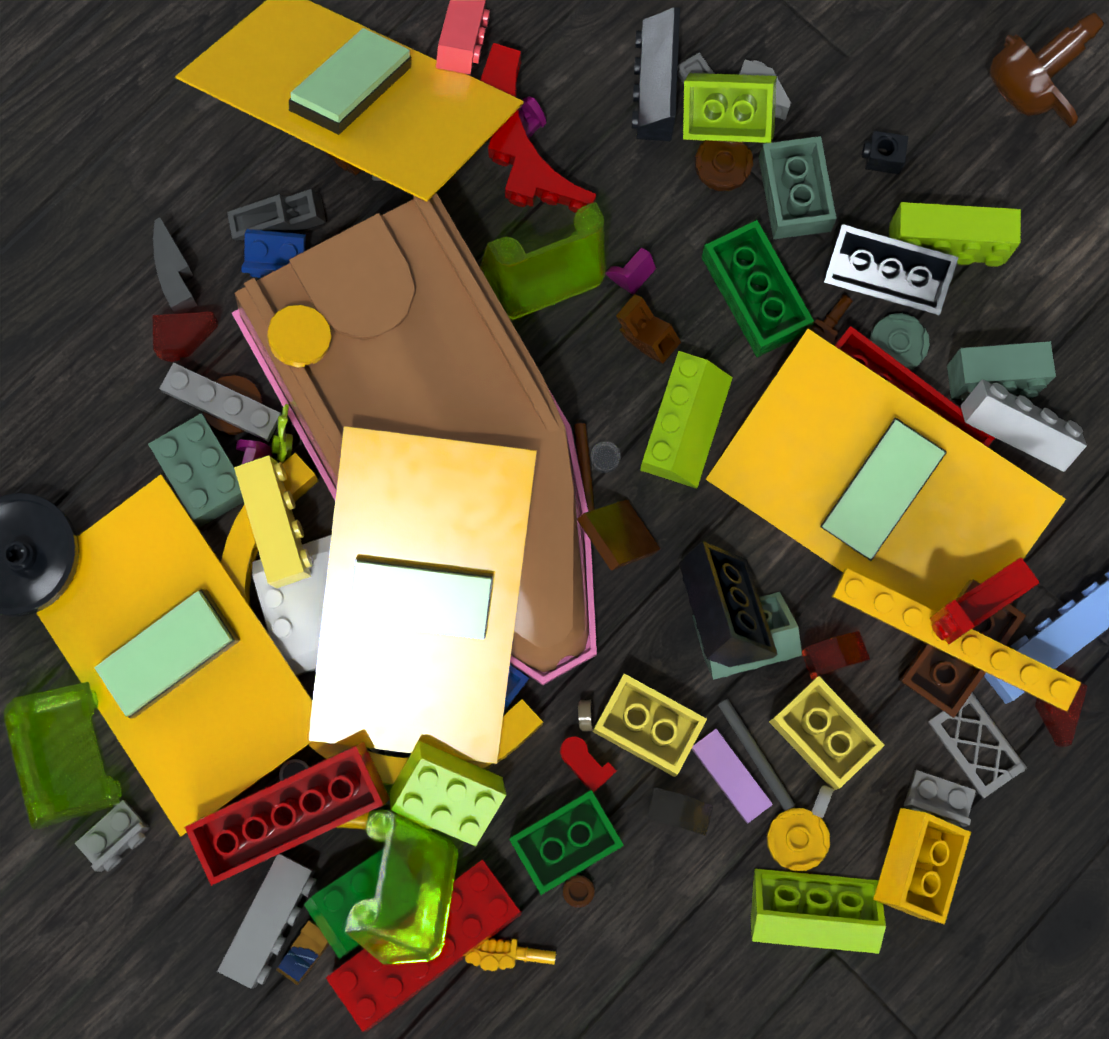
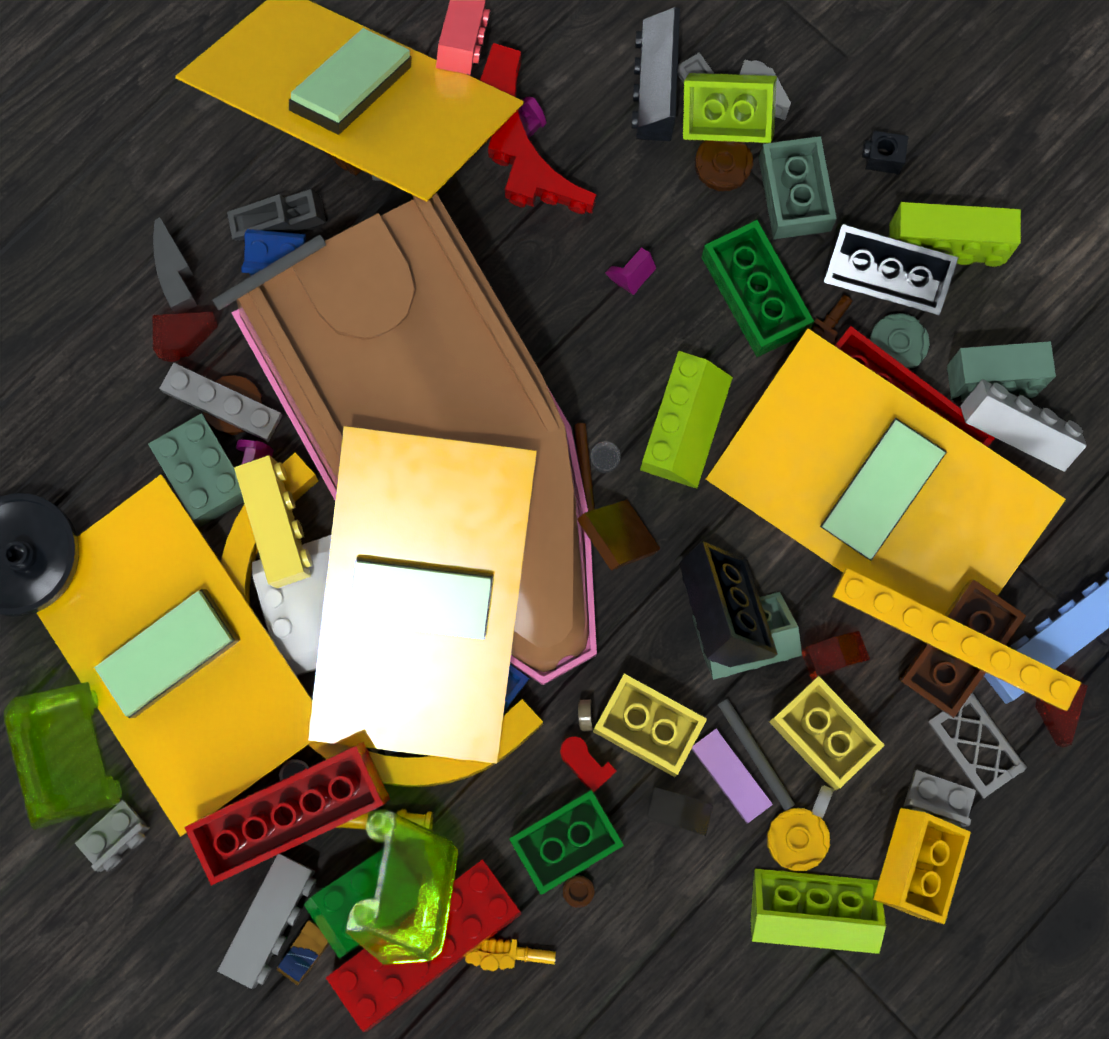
(269, 272): none -> dark grey bar
(283, 442): lime plate -> none
(298, 335): yellow tile -> none
(447, 793): brick -> none
(550, 273): clear neon green windscreen -> none
(646, 331): reddish brown brick -> none
(983, 601): red arch -> none
(1026, 76): reddish brown piece -> none

